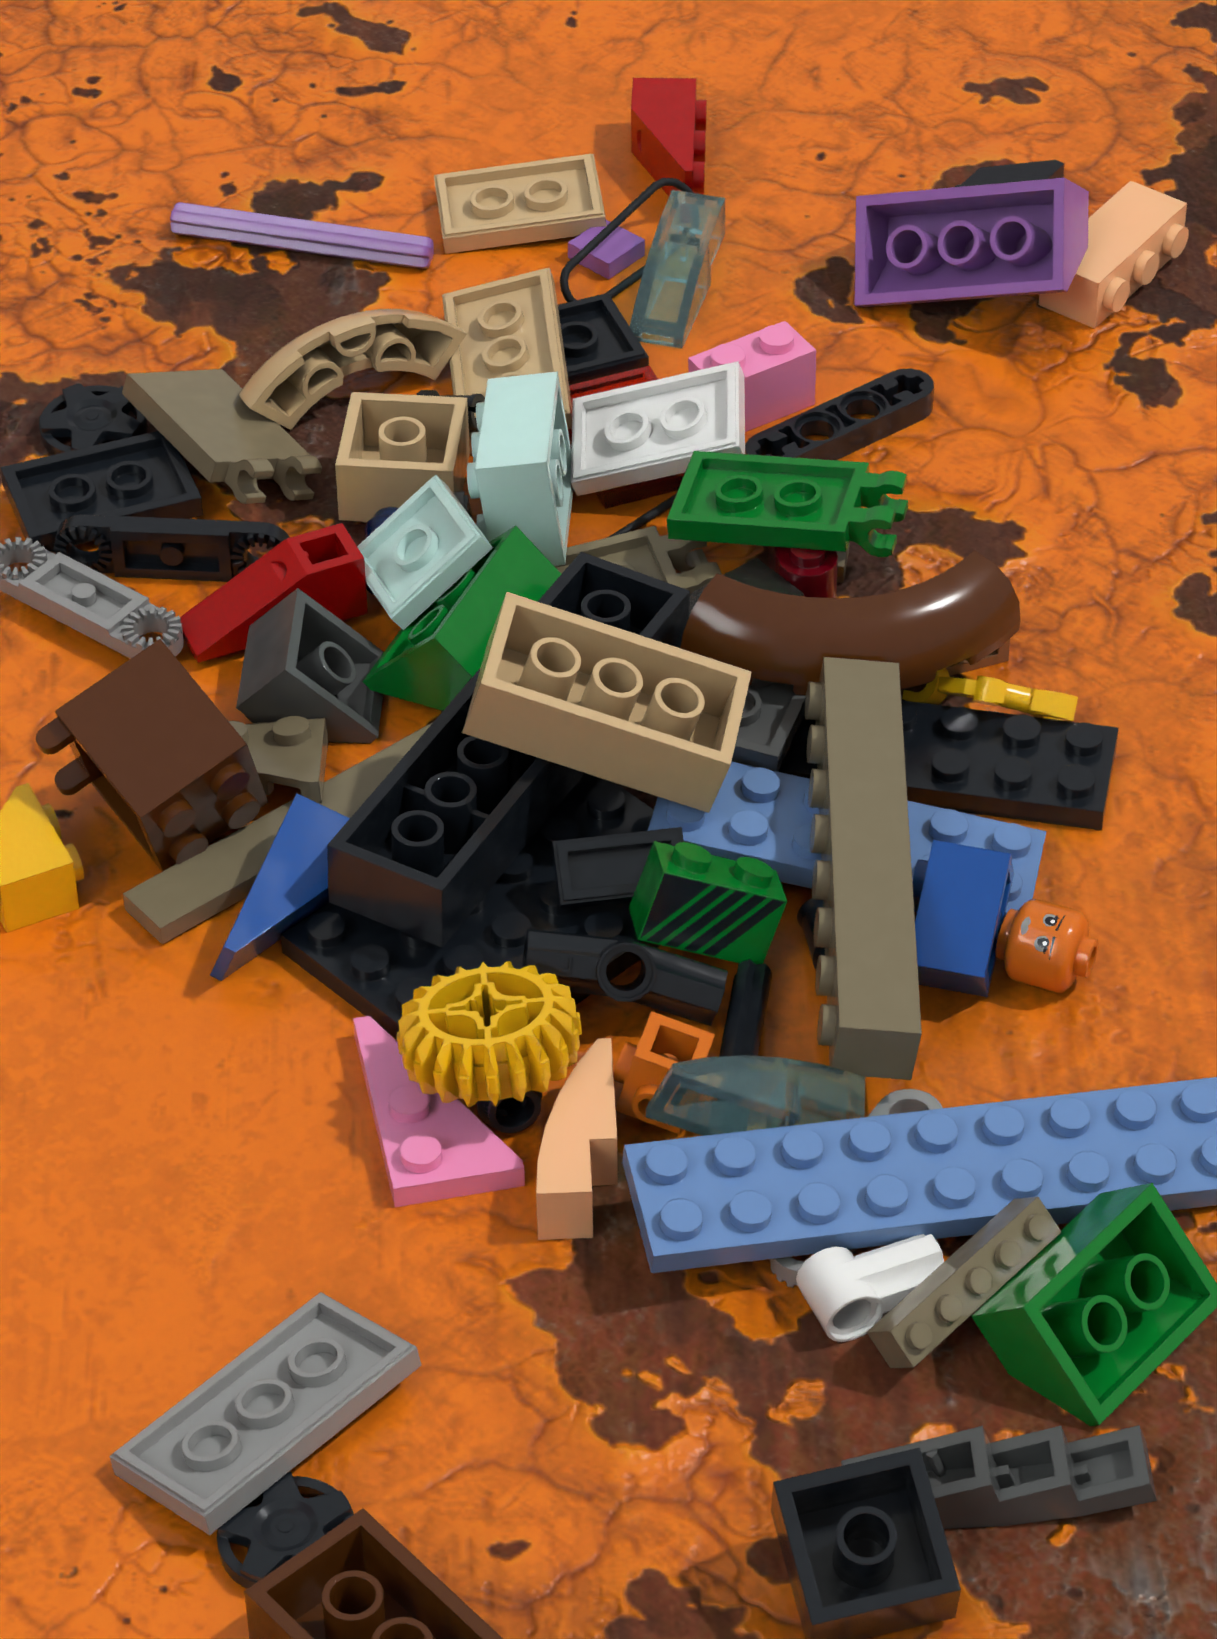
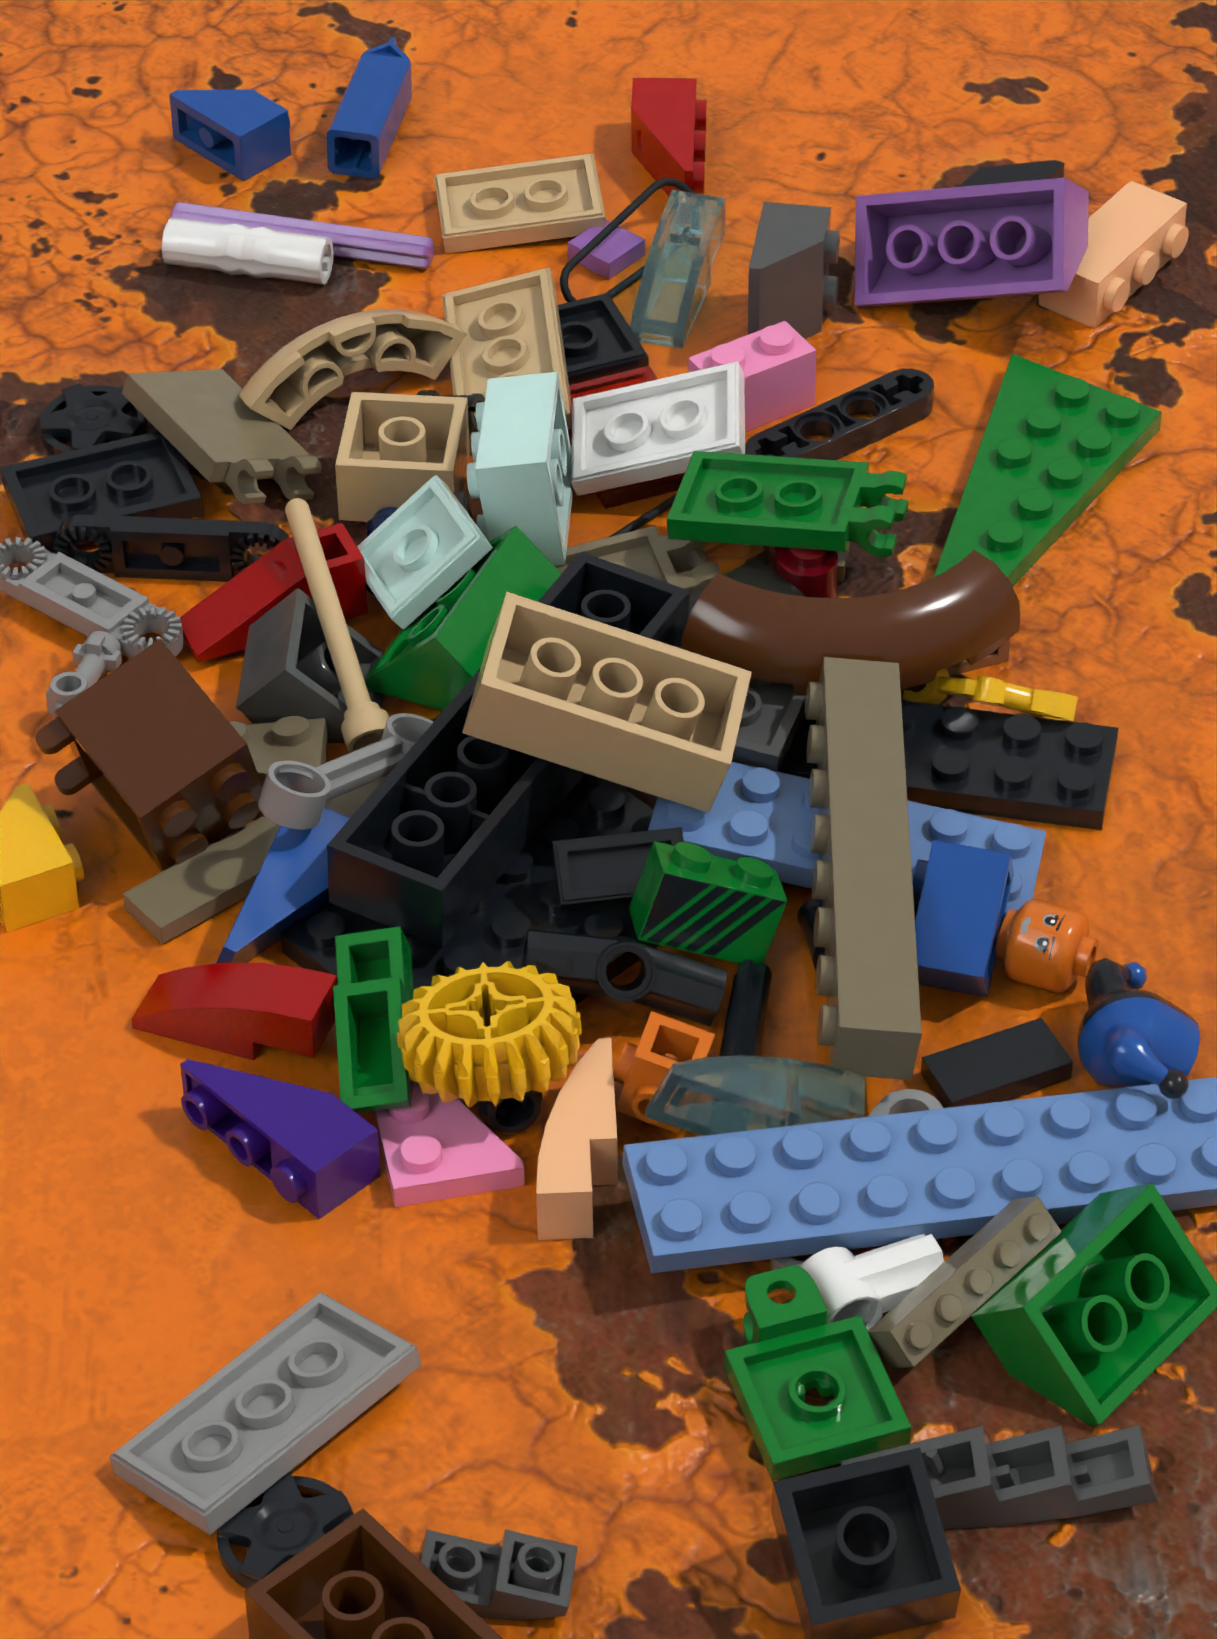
(94, 660): none -> light grey bar
(232, 128): none -> blue slope
(241, 1008): none -> red slope
(247, 250): none -> white axle
(292, 1134): none -> dark purple slope
(298, 793): none -> light grey piece
(363, 718): none -> tan piece
(368, 1002): none -> green slope
(370, 112): none -> blue piece
(508, 1581): none -> dark grey slope
(792, 268): none -> dark grey slope
(796, 1351): none -> green plate
(997, 1066): none -> black tile
(1042, 464): none -> green wing
(1134, 1034): none -> blue piece

